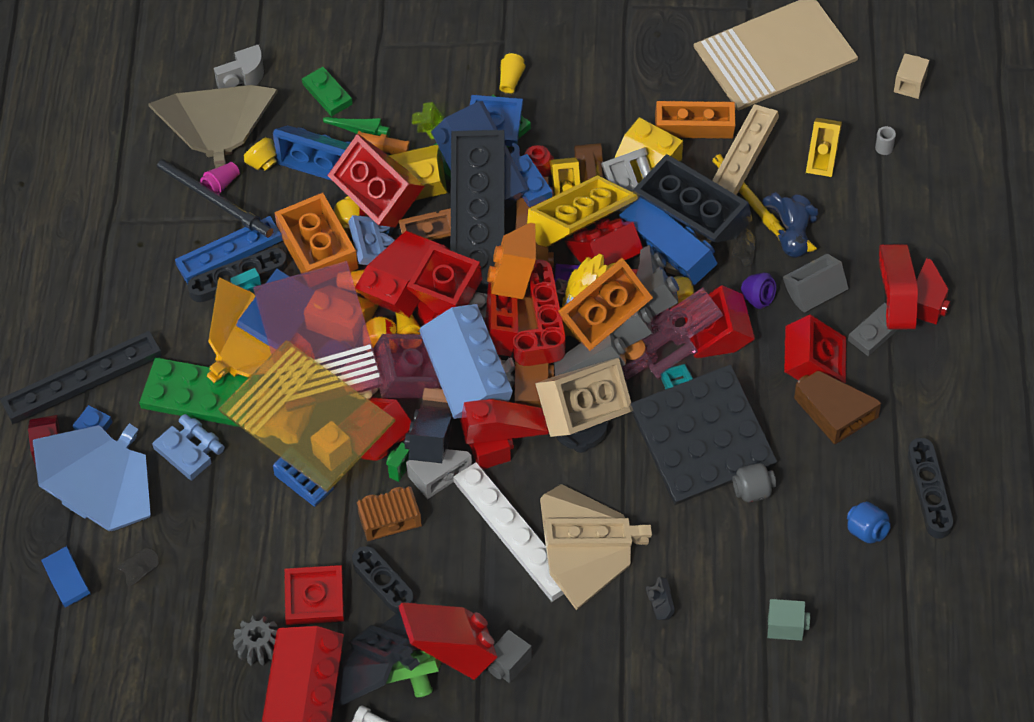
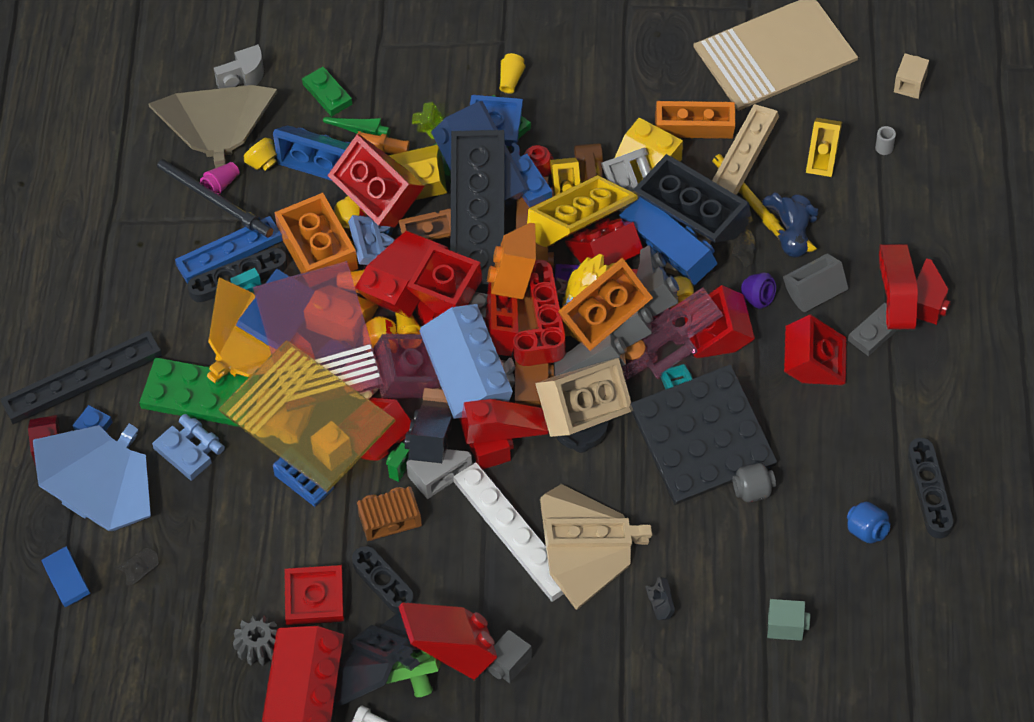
(835, 405): reddish brown slope -> none

